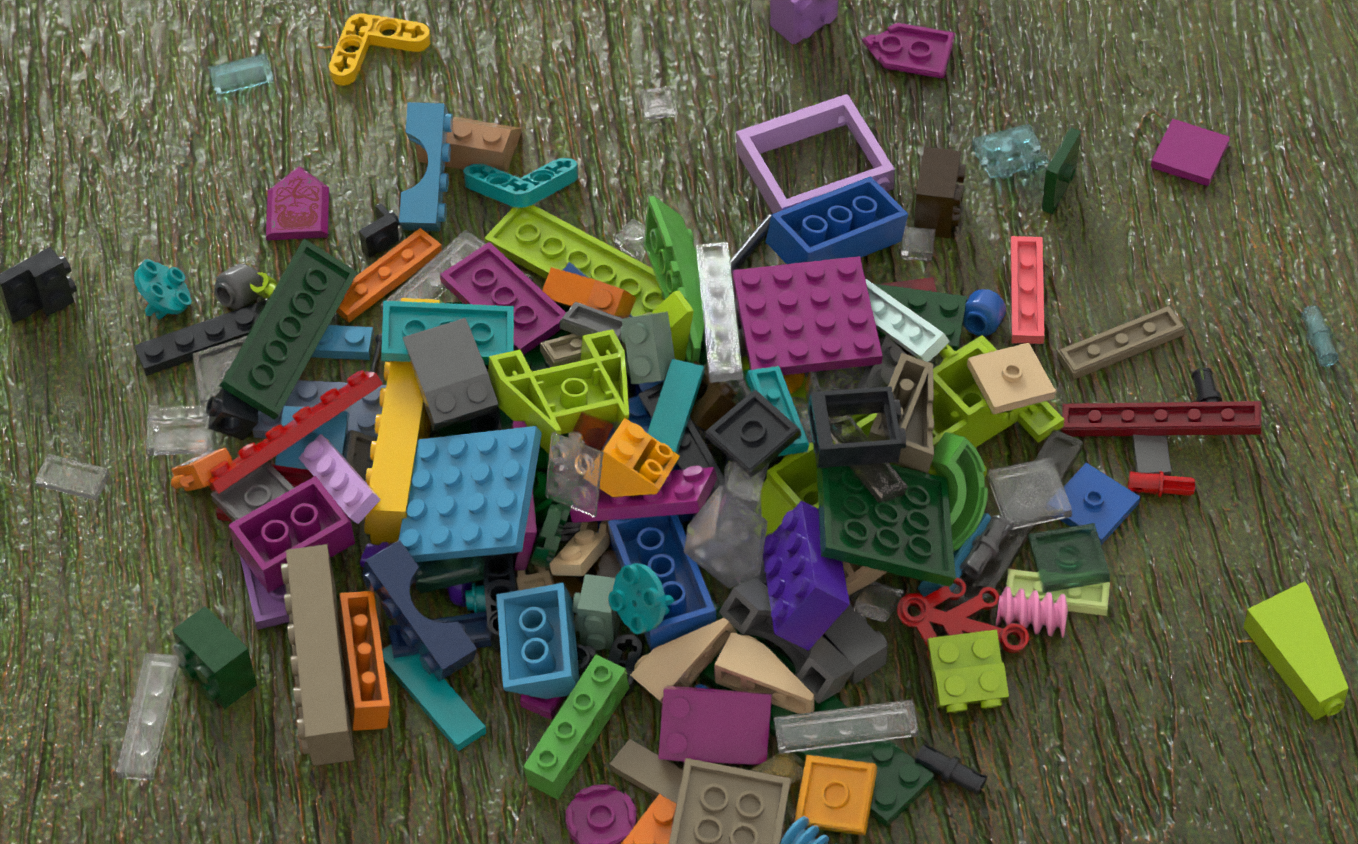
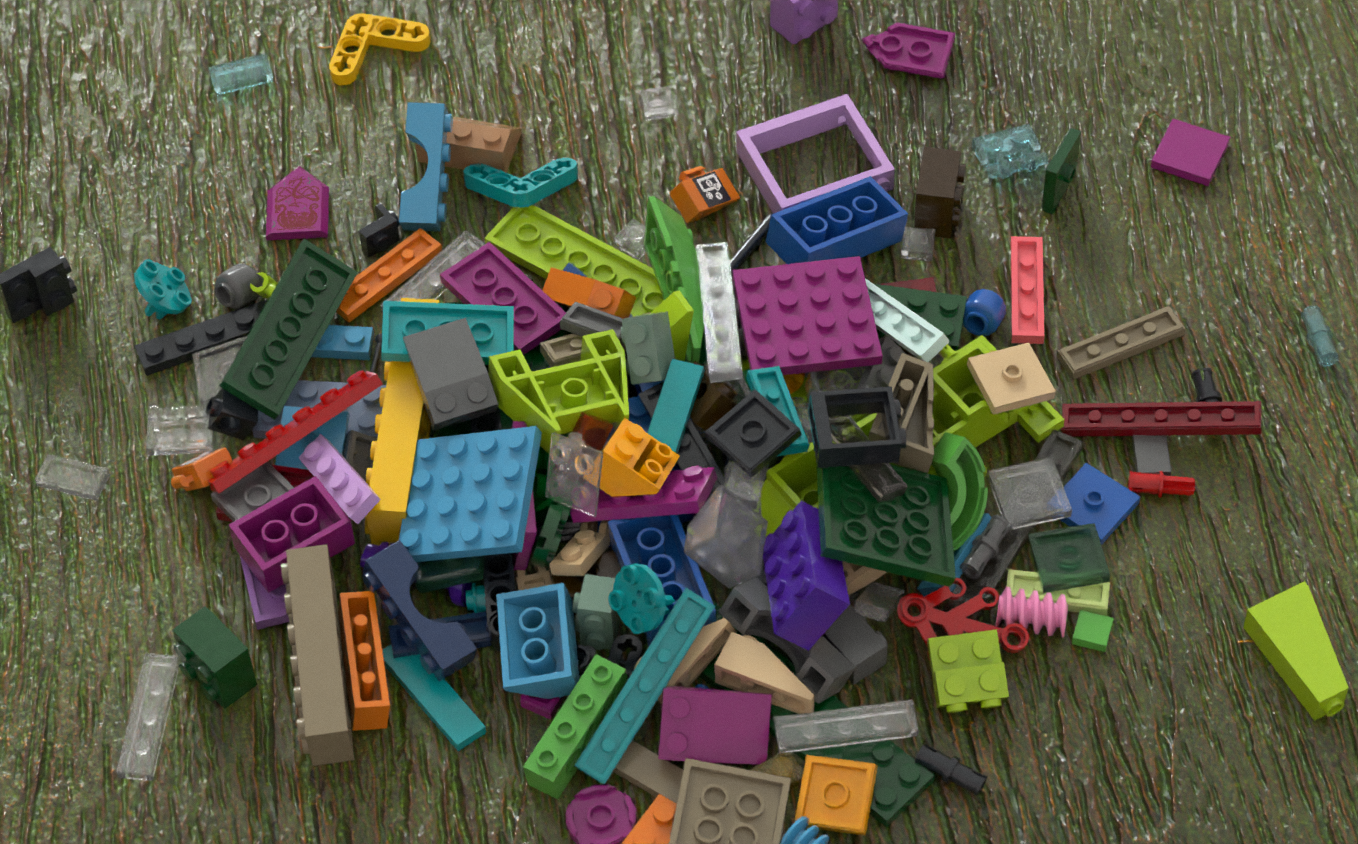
(644, 686): none -> teal tile
(702, 194): none -> orange piece
(1092, 631): none -> bright green tile

